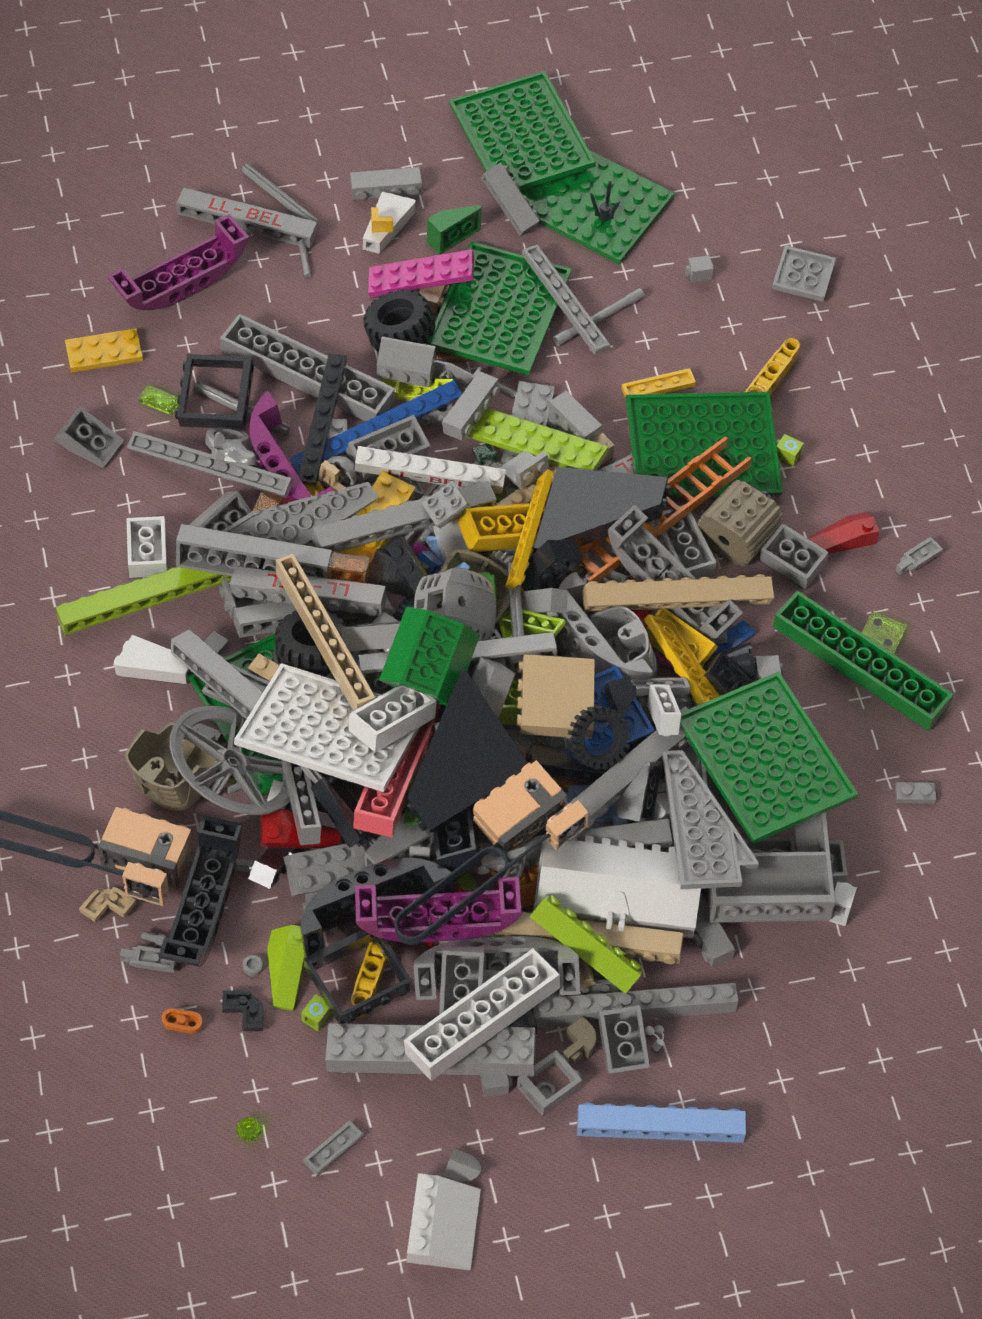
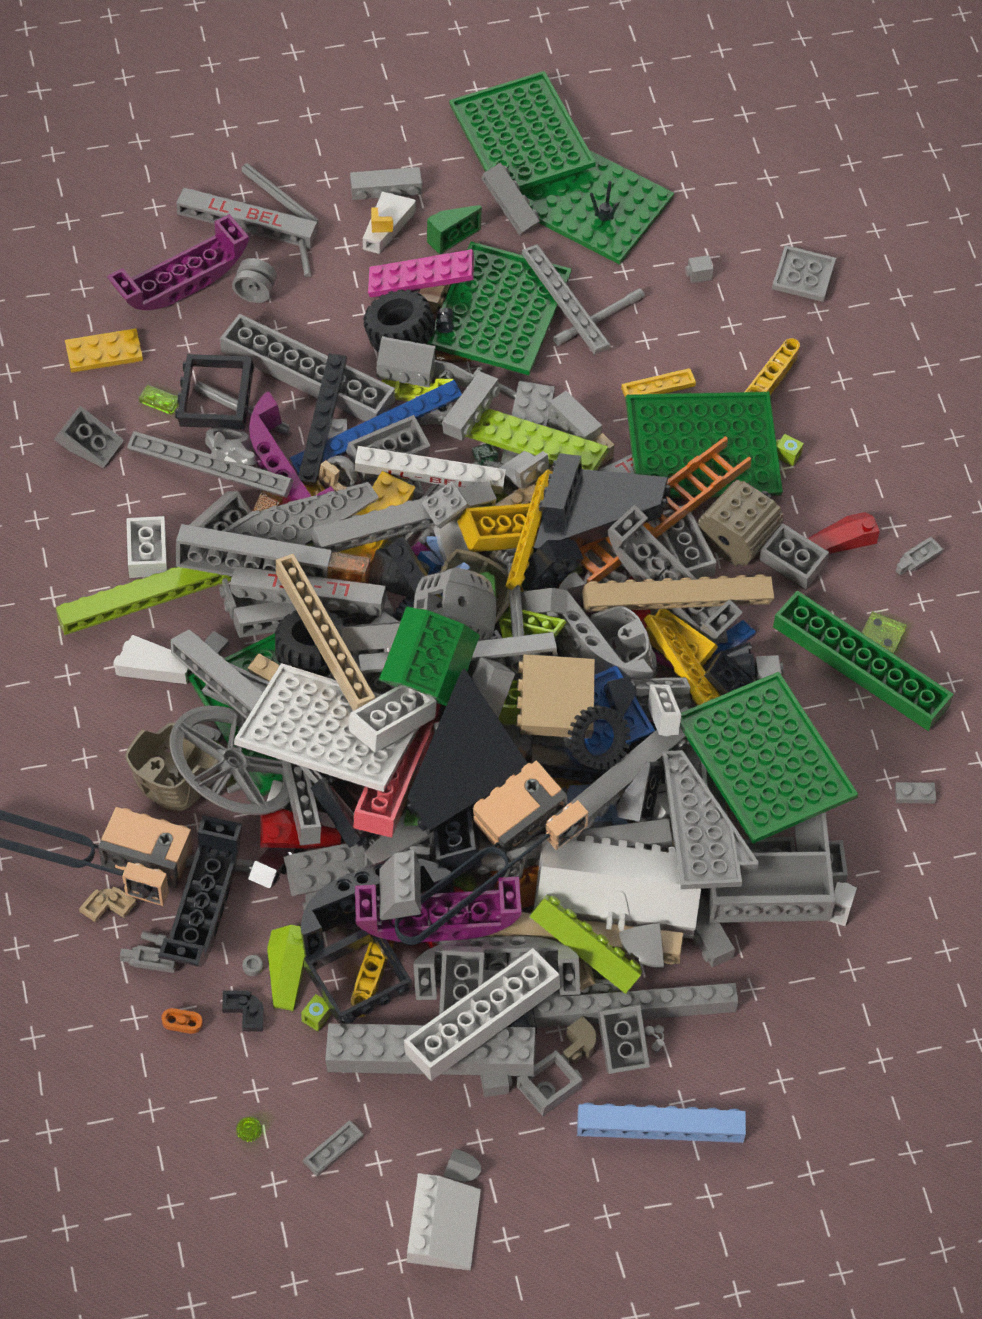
(254, 280): none -> light grey wheel
(400, 886): none -> light grey slope
(445, 320): none -> black wheel
(561, 487): none -> brick
(644, 943): none -> light grey brick

